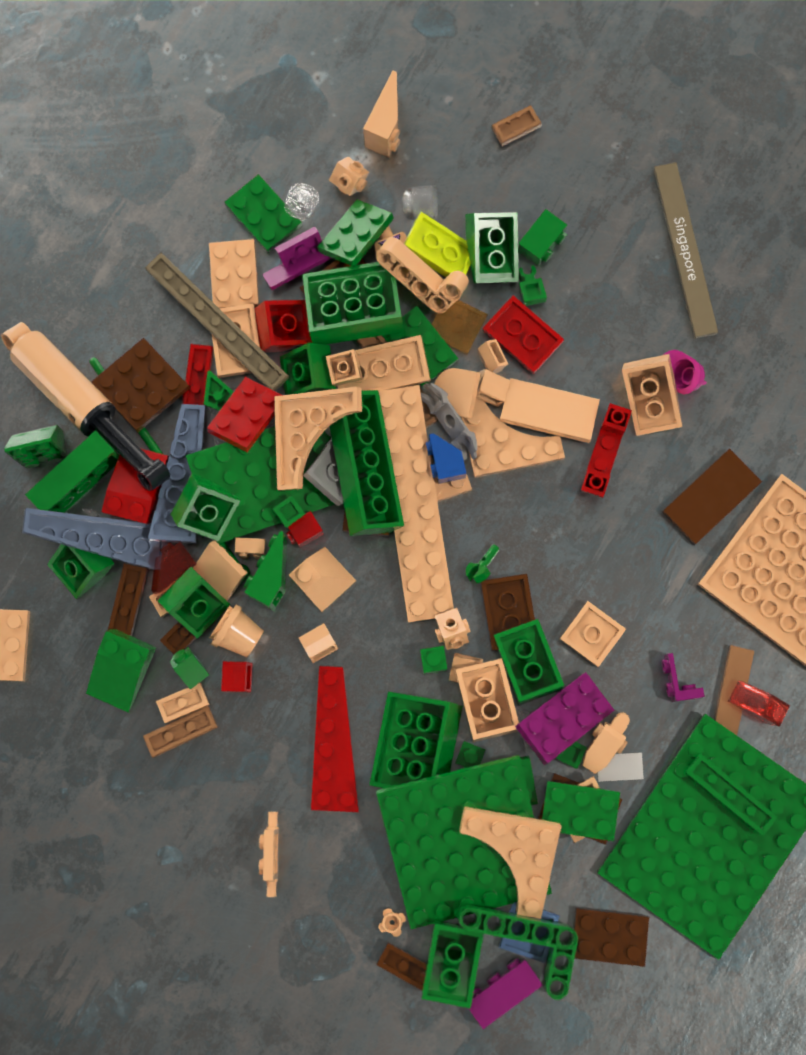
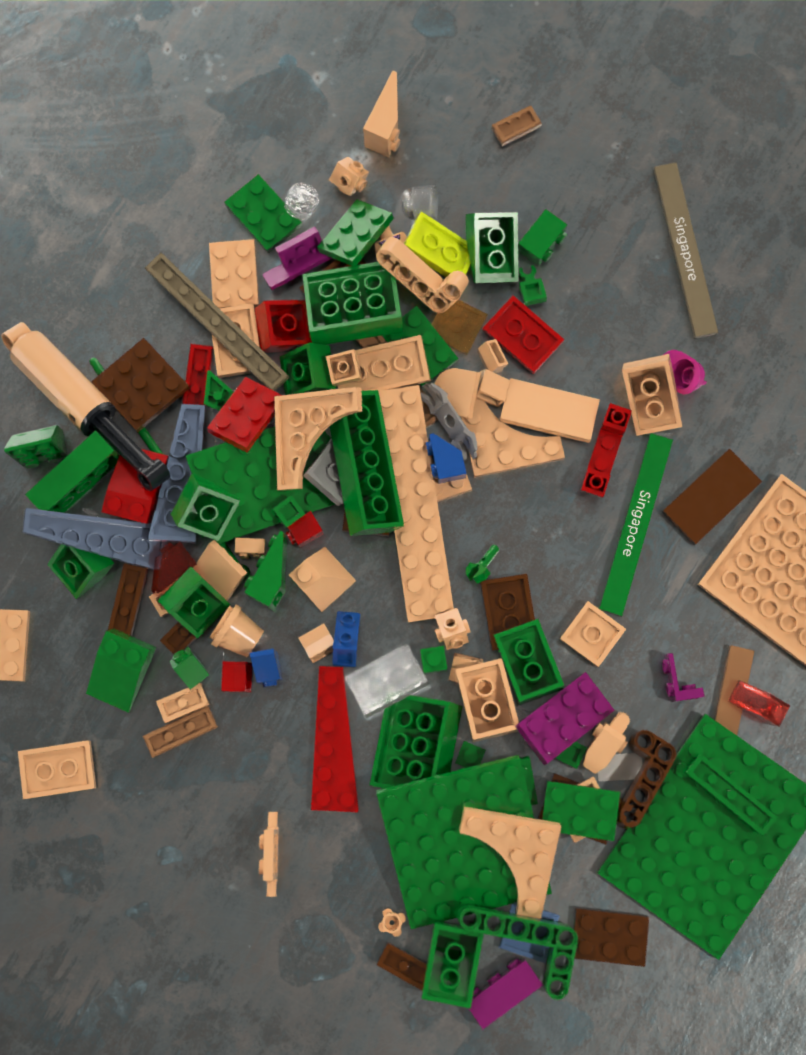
(57, 769): none -> light nougat plate
(266, 667): none -> blue slope
(346, 639): none -> blue bracket
(386, 681): none -> clear plate
(635, 525): none -> green tile
(641, 781): none -> reddish brown beam

